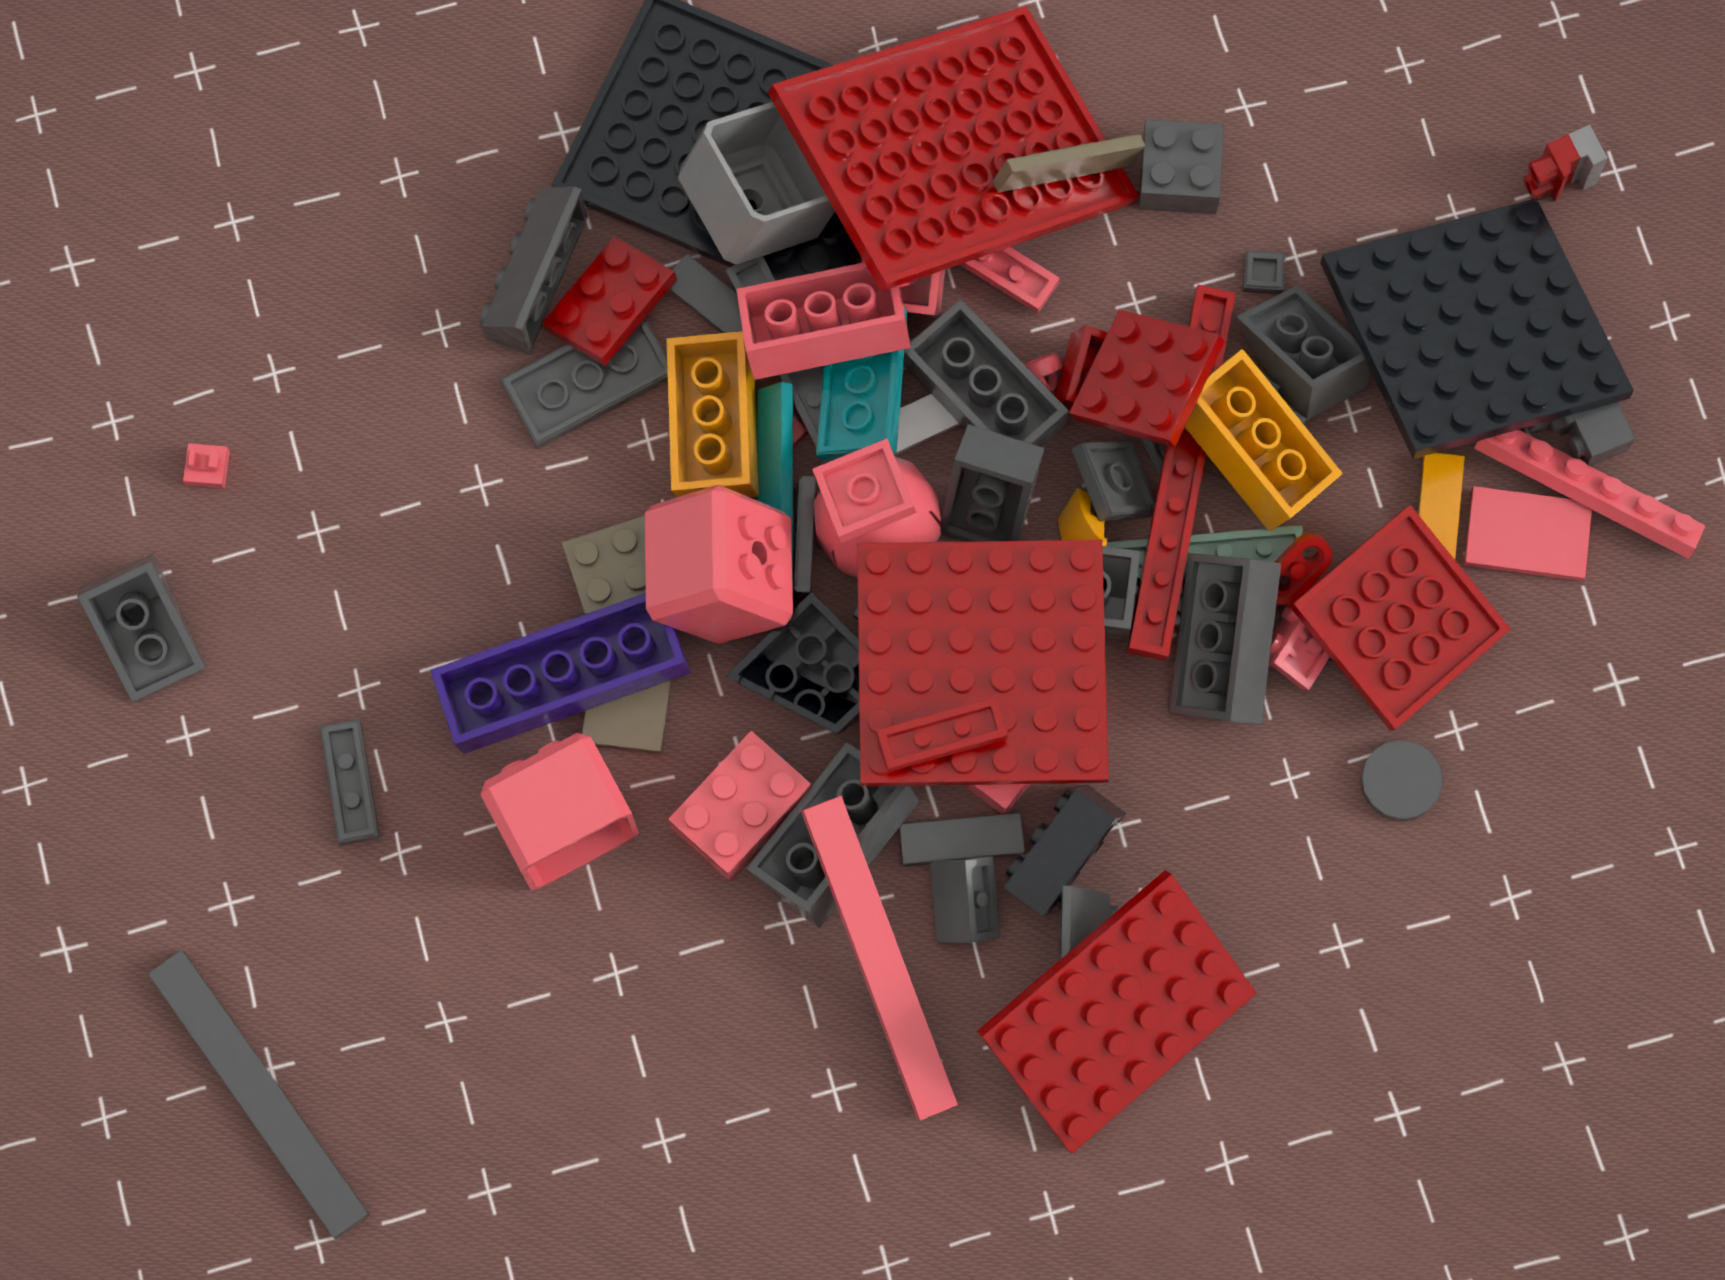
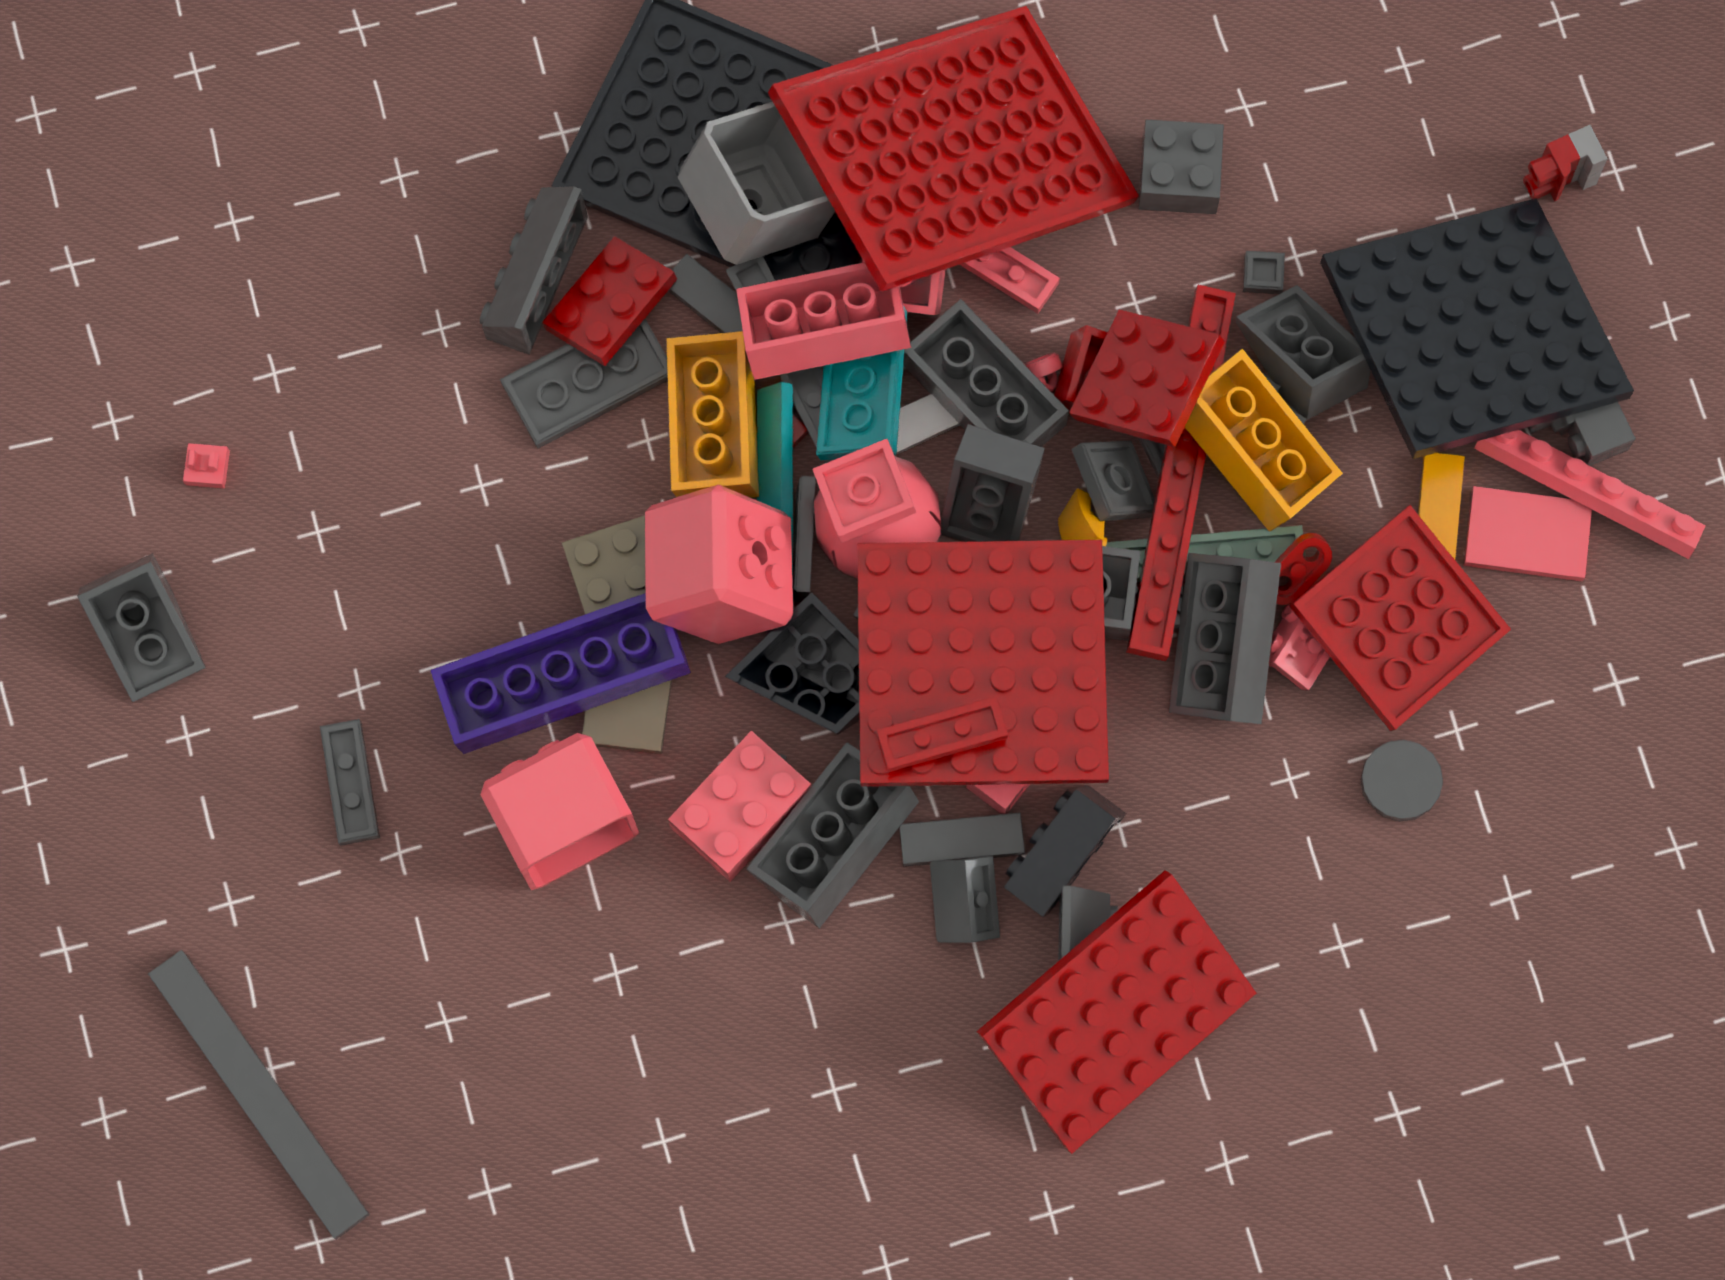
(879, 958): coral tile -> none
(1068, 163): dark tan tile -> none

